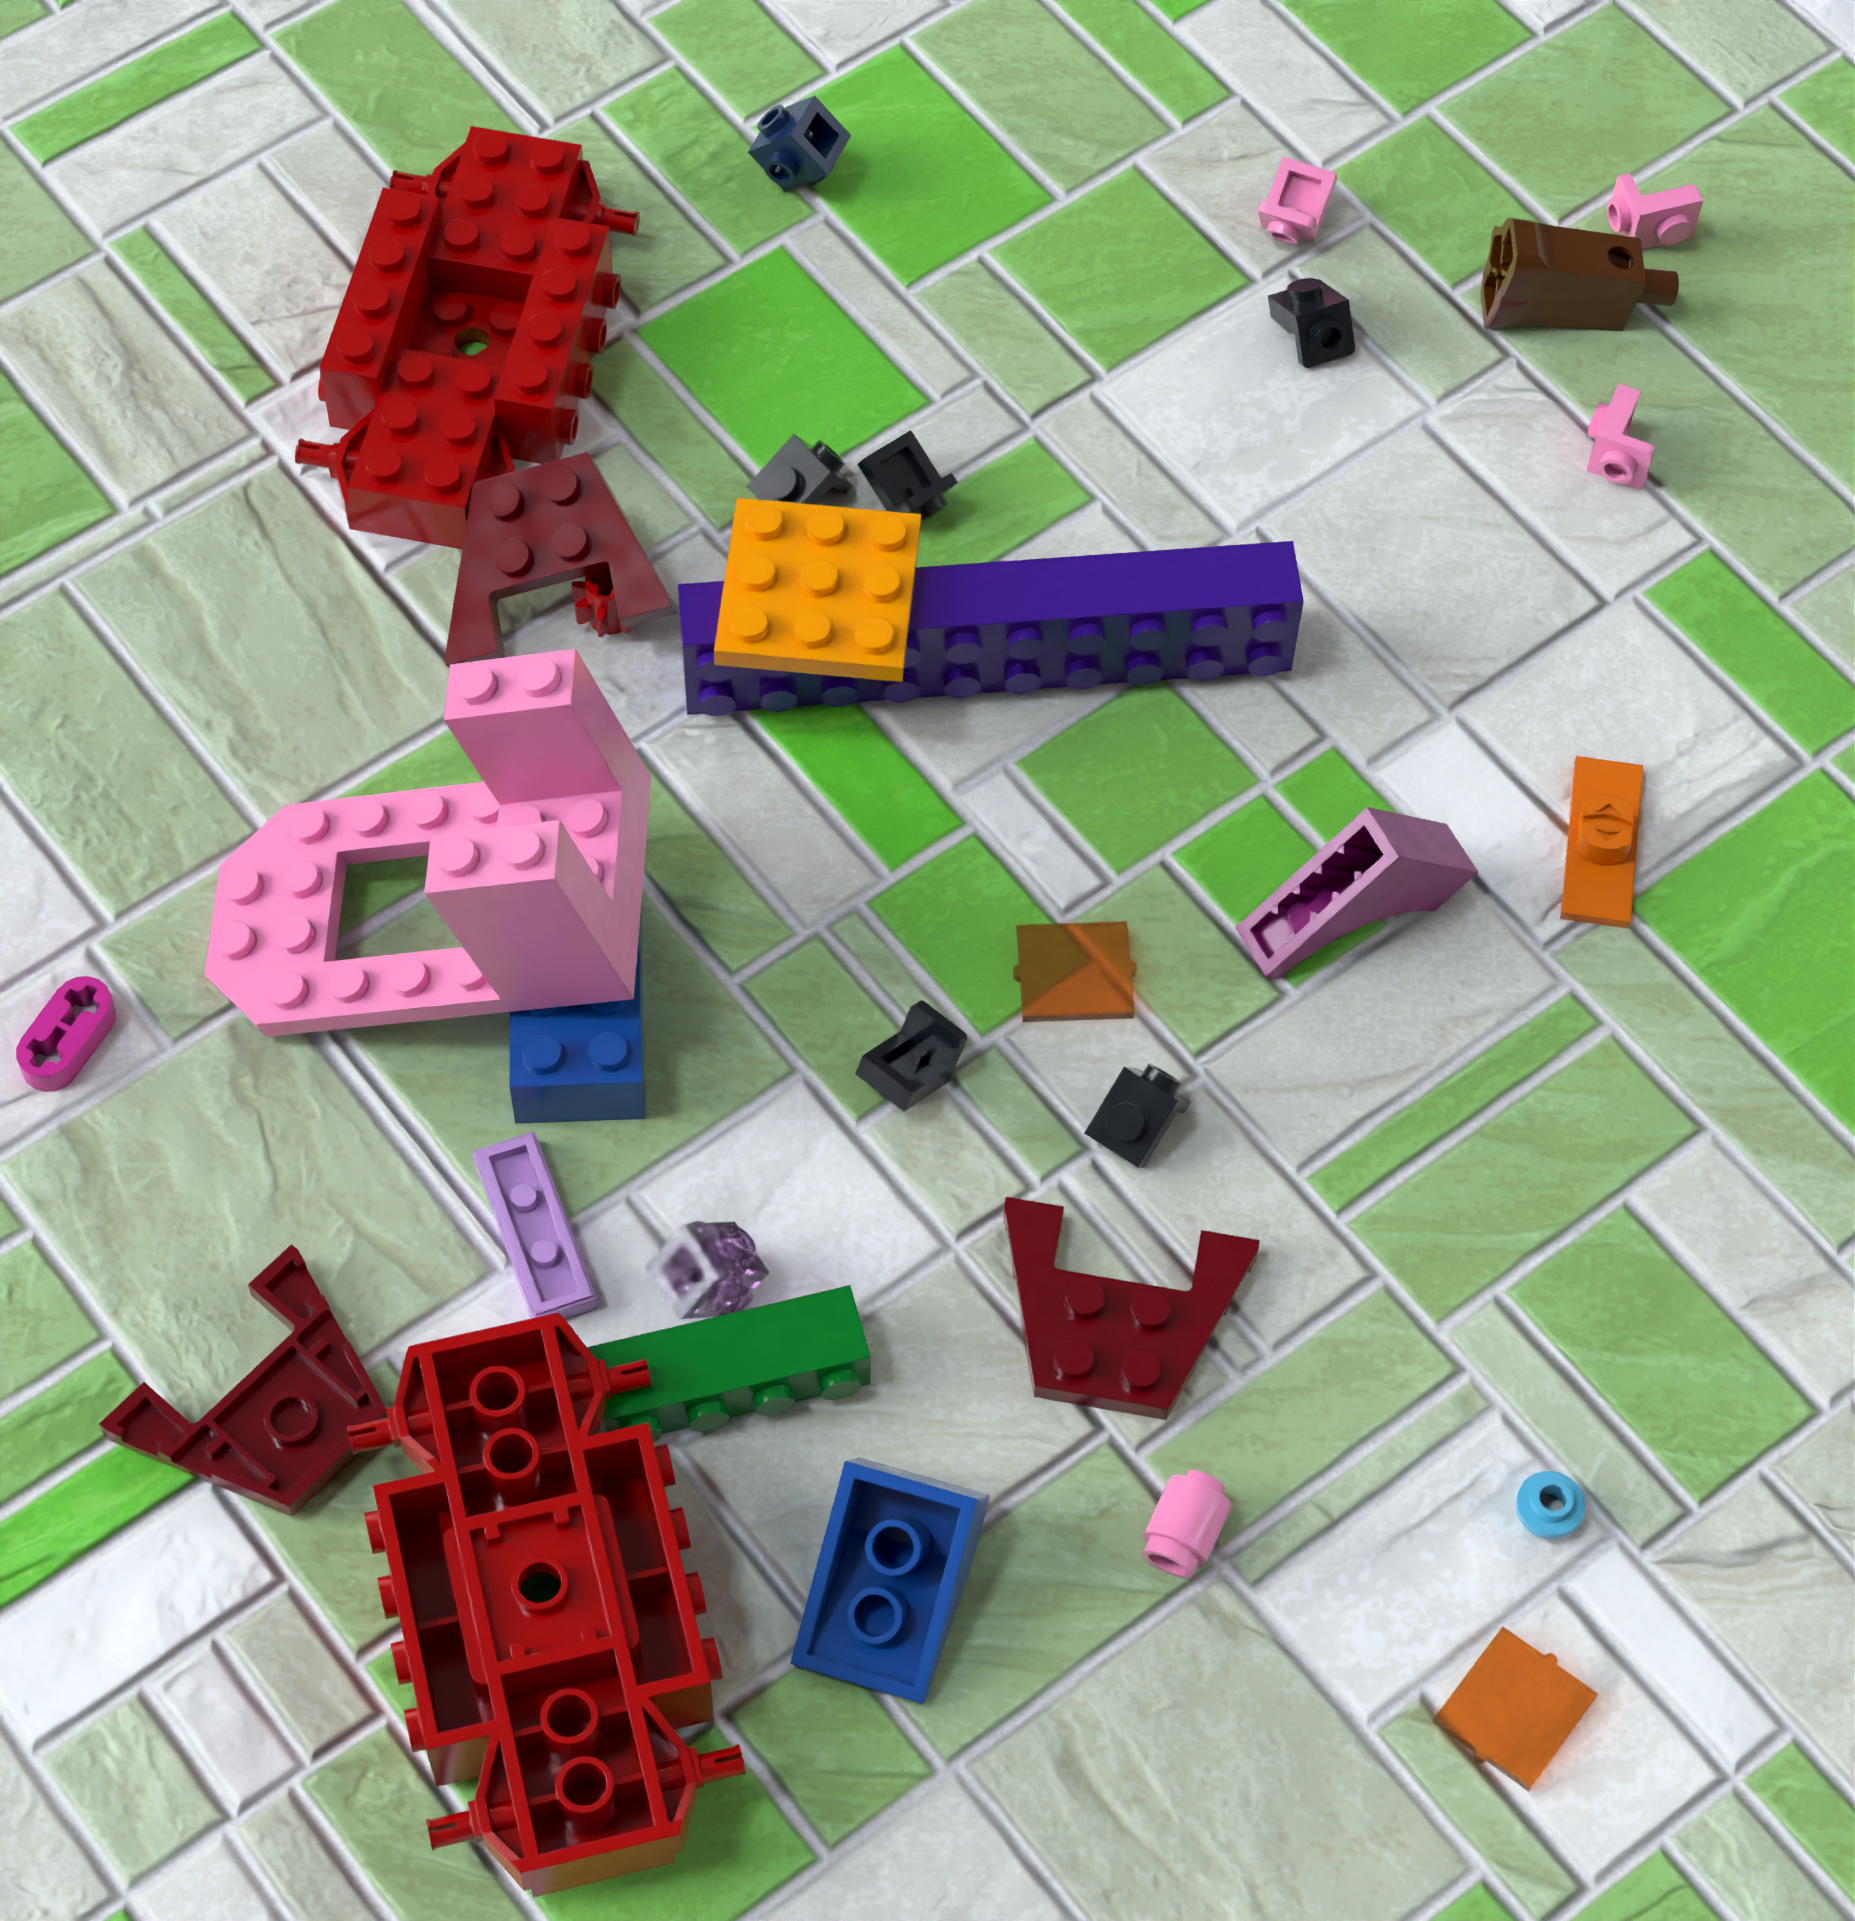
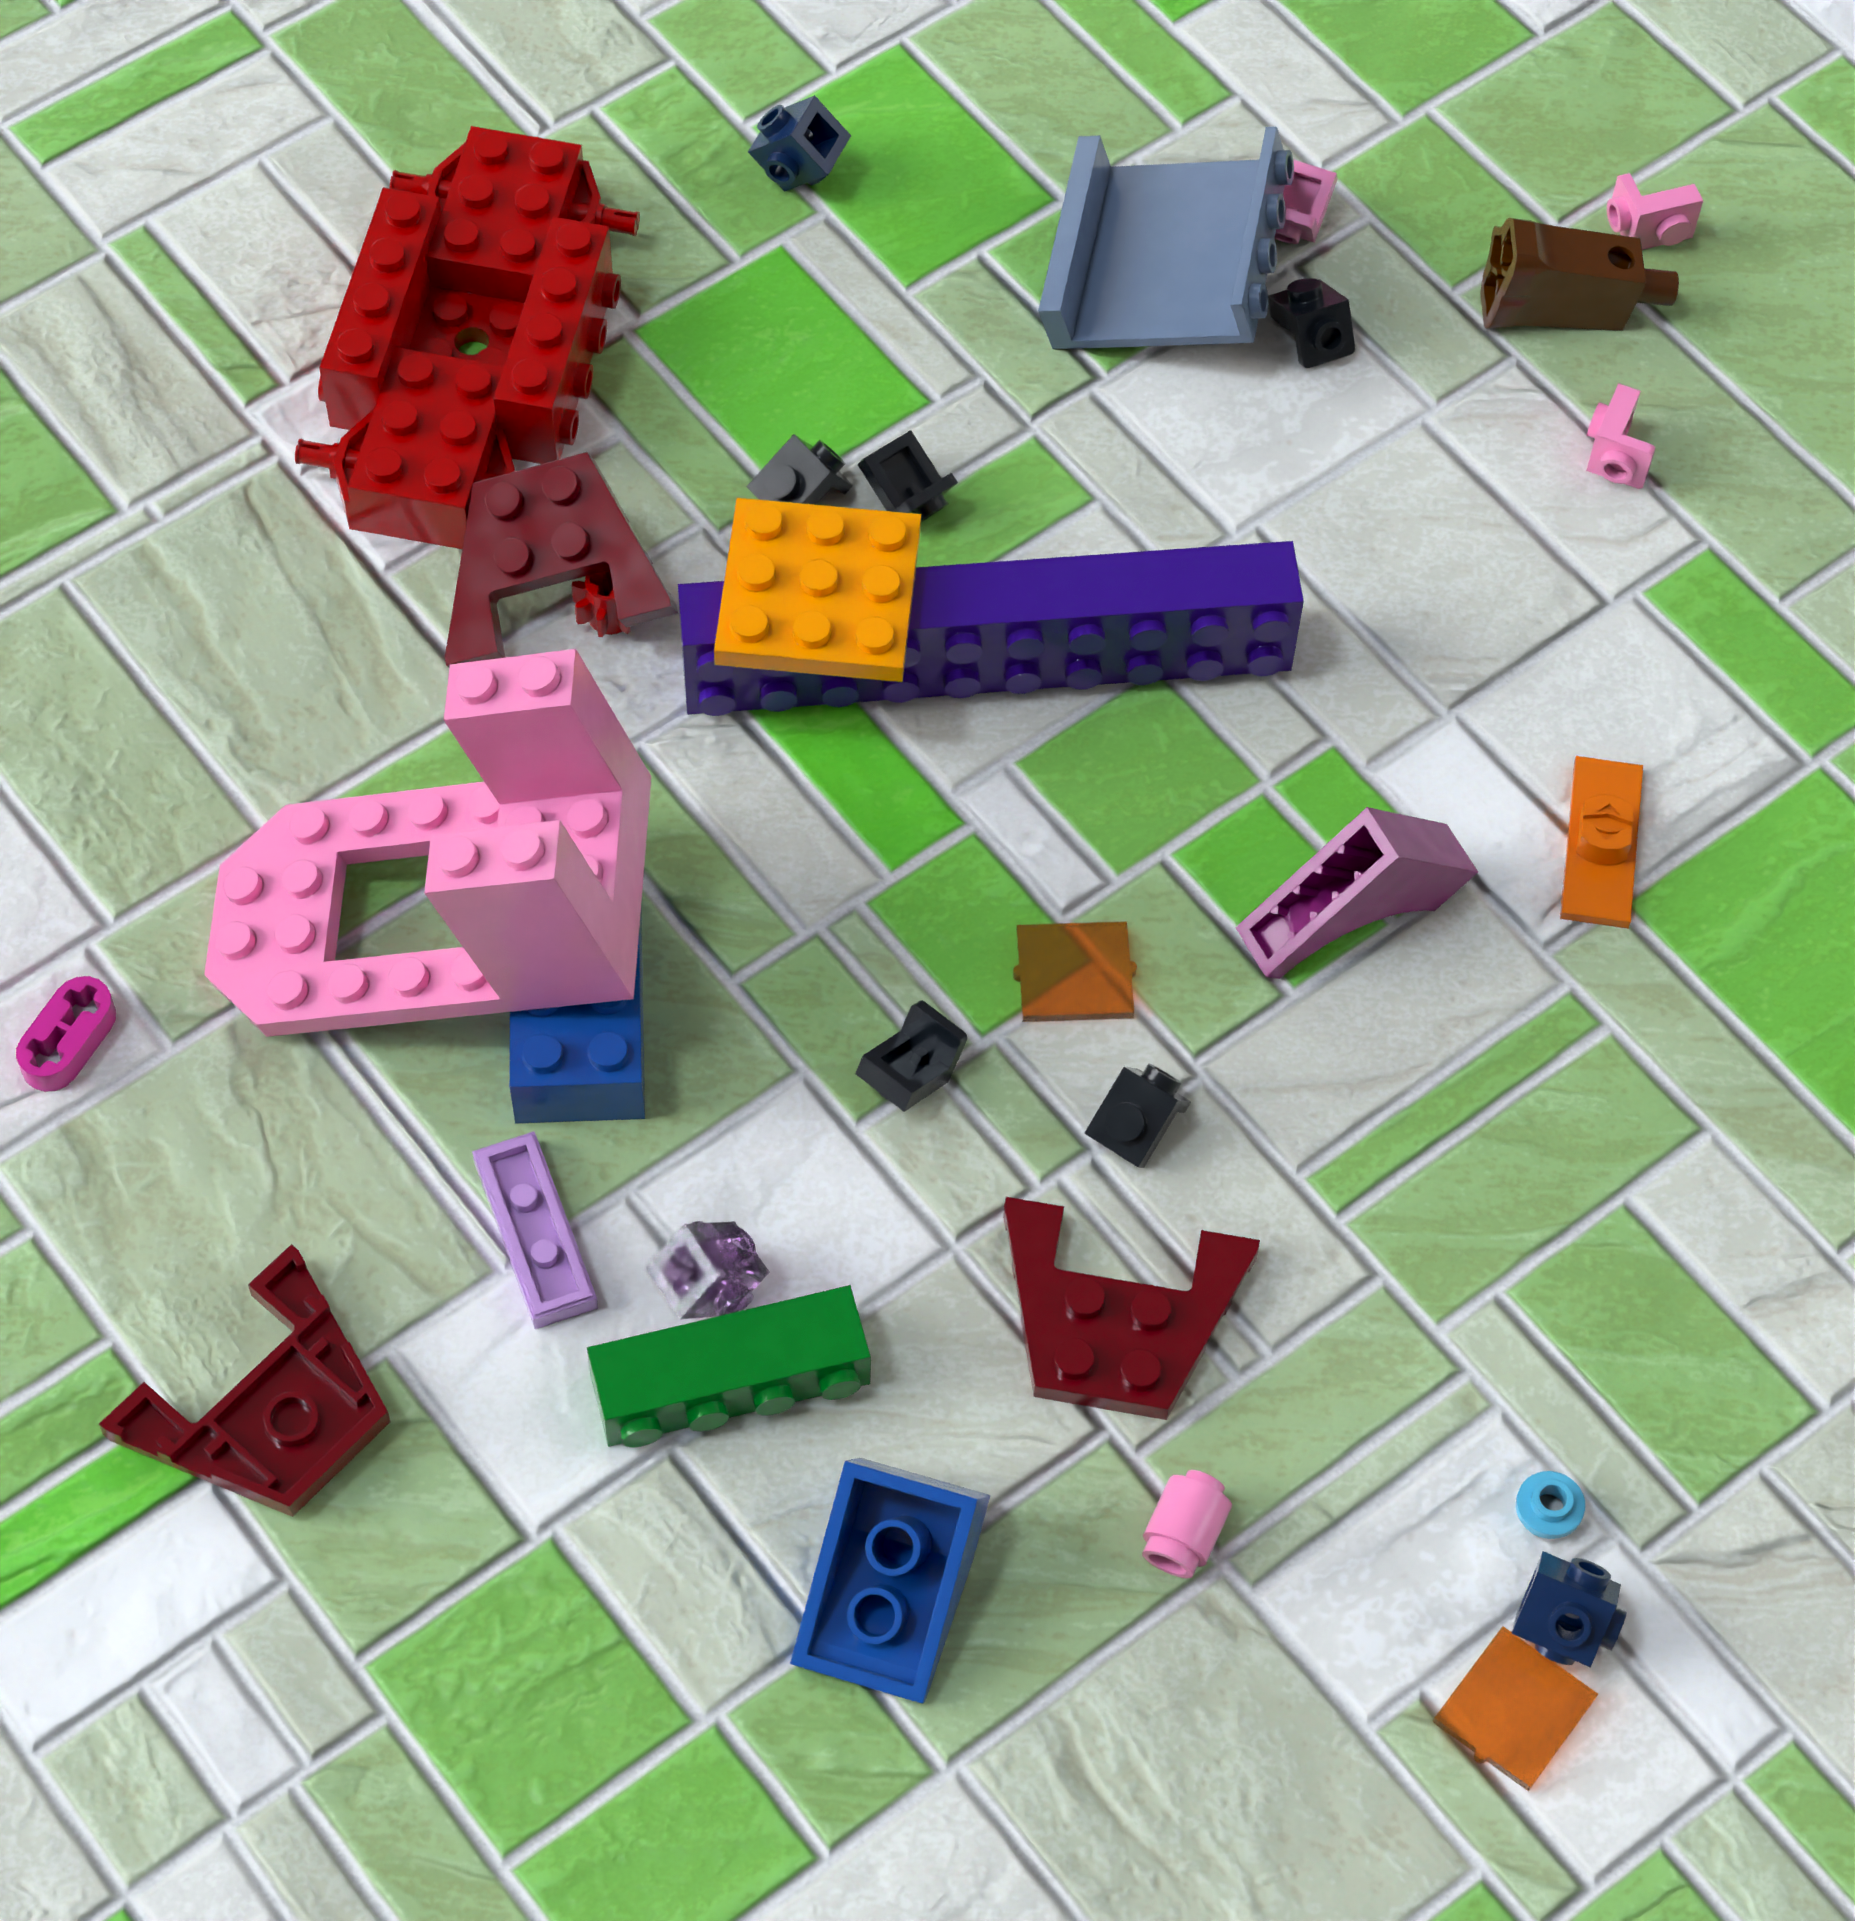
(563, 1698): red piece -> none
(1164, 250): none -> sand blue panel
(1570, 1610): none -> dark blue brick

